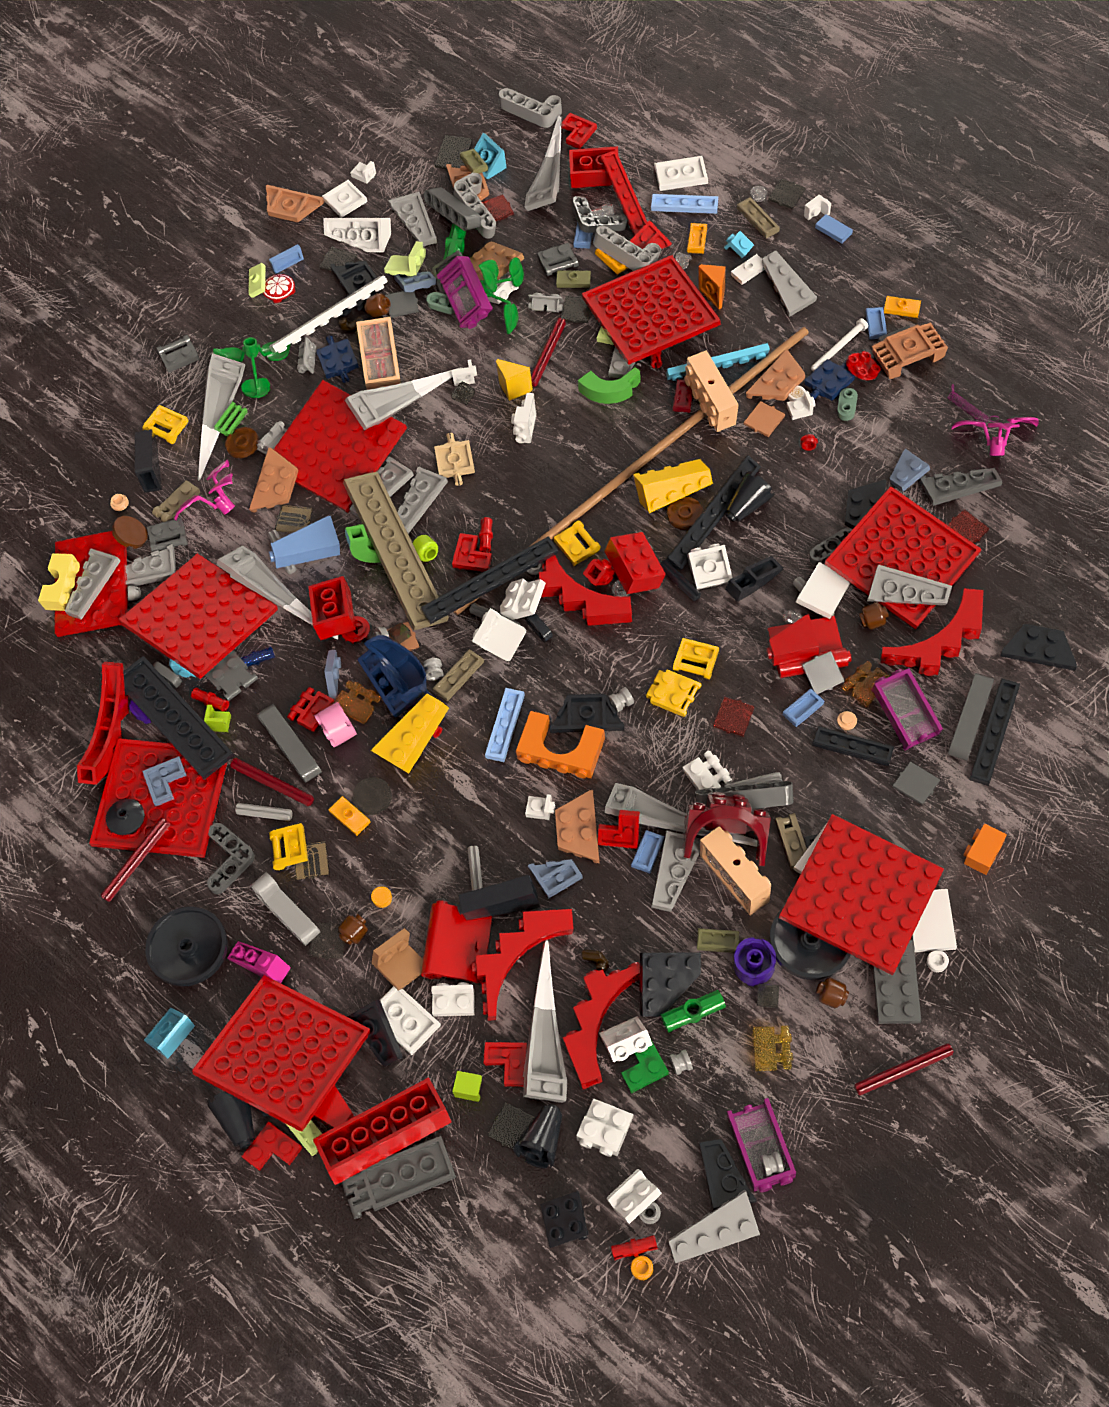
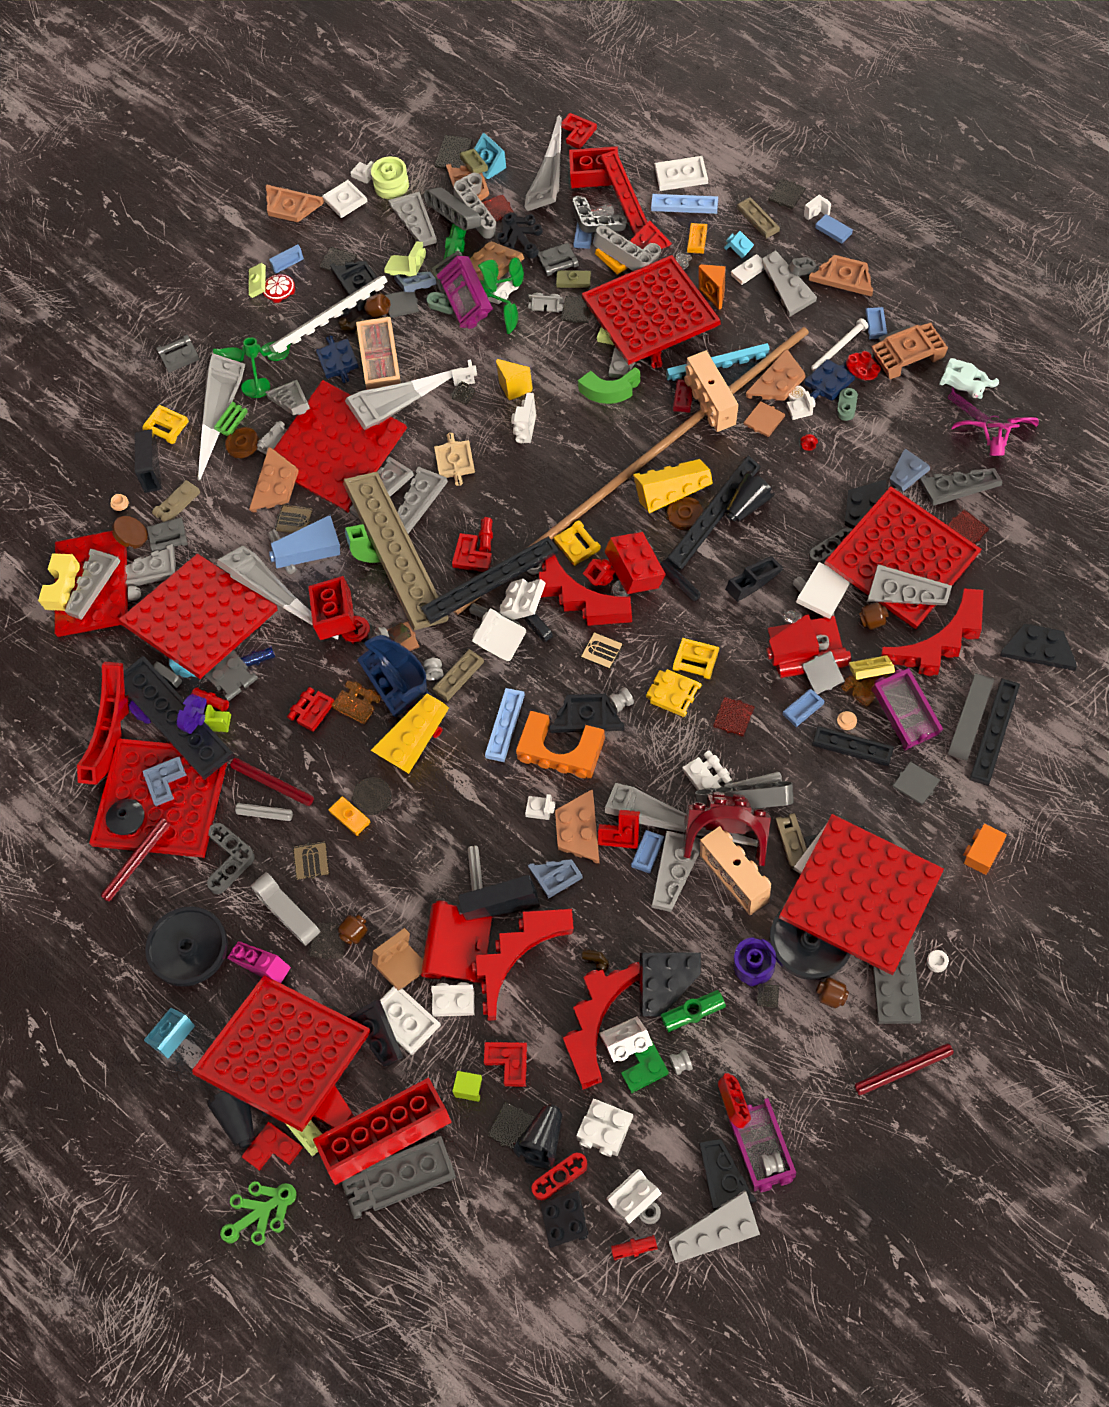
(192, 713): none -> dark purple plate
(222, 501): dark pink plant -> none
(261, 1211): none -> bright green plant
(289, 398): none -> light grey wing
(289, 743): dark grey beam -> none
(294, 846): yellow plate -> none
(307, 354): light grey hinge -> none
(332, 673): sand blue wing -> none
(335, 724): bright pink brick -> none
(364, 233): white wedge -> none
(381, 897): light orange tile -> none
(390, 177): none -> yellowish green wheel
(425, 548): lime head -> none
(510, 221): none -> black plant
(529, 109): light grey beam -> none
(544, 1064): light grey plate -> none
(547, 351): dark red axle -> none
(559, 1185): none -> red beam
(602, 651): none -> piece
(641, 1268): light orange tile -> none
(709, 566): white plate -> none
(717, 940): olive plate -> none
(734, 1100): none -> red beam
(758, 193): clear plate -> none
(765, 1048): clear yellow plate -> none
(802, 266): none -> dark grey beam
(825, 642): none -> light grey hinge
(844, 274): none -> nougat wing
(872, 667): none -> light yellow plate
(902, 306): light orange plate -> none
(935, 926): white tile -> none
(961, 376): none -> light aqua animal

